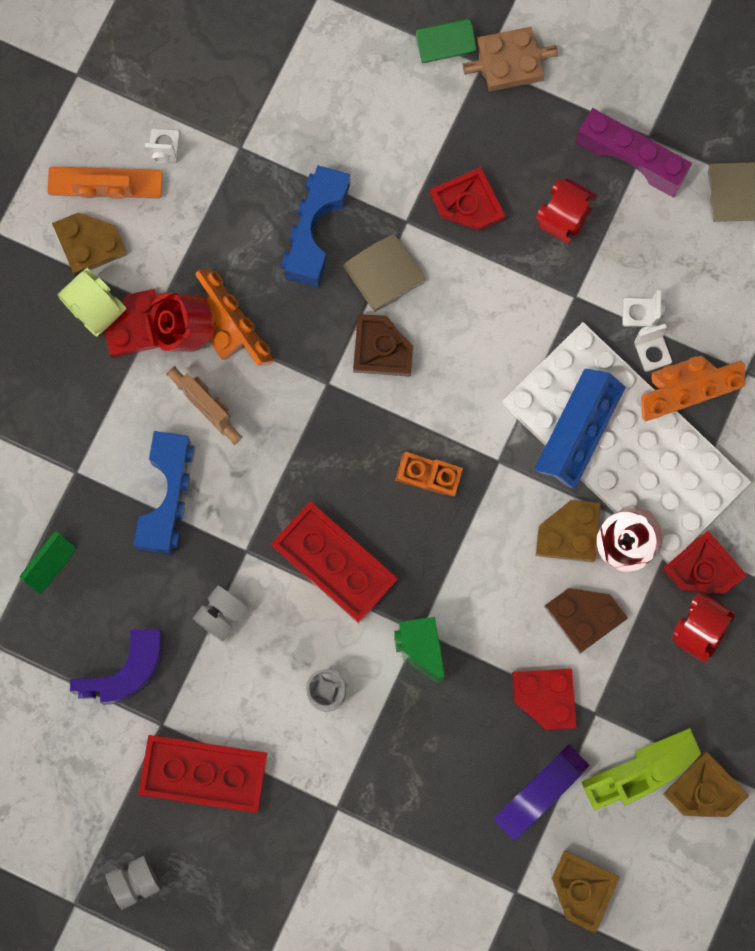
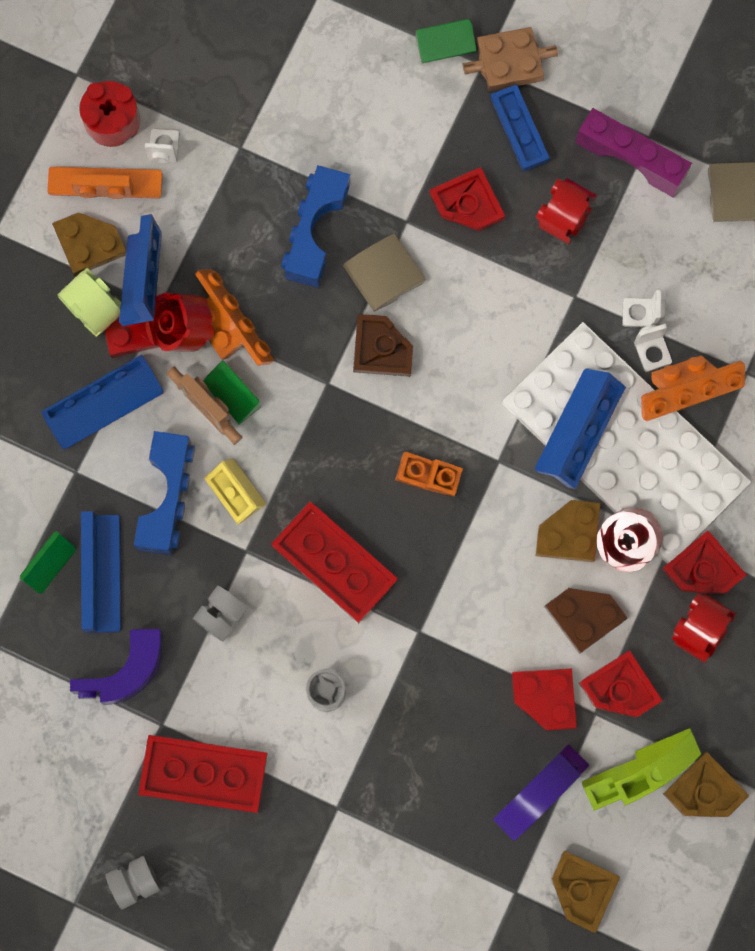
(100, 573): none -> blue panel
(102, 402): none -> blue panel
(114, 99): none -> red brick
(141, 273): none -> blue panel
(232, 392): none -> green slope
(235, 490): none -> light yellow slope
(421, 647): green slope -> none
(519, 128): none -> blue plate
(621, 688): none -> red plate

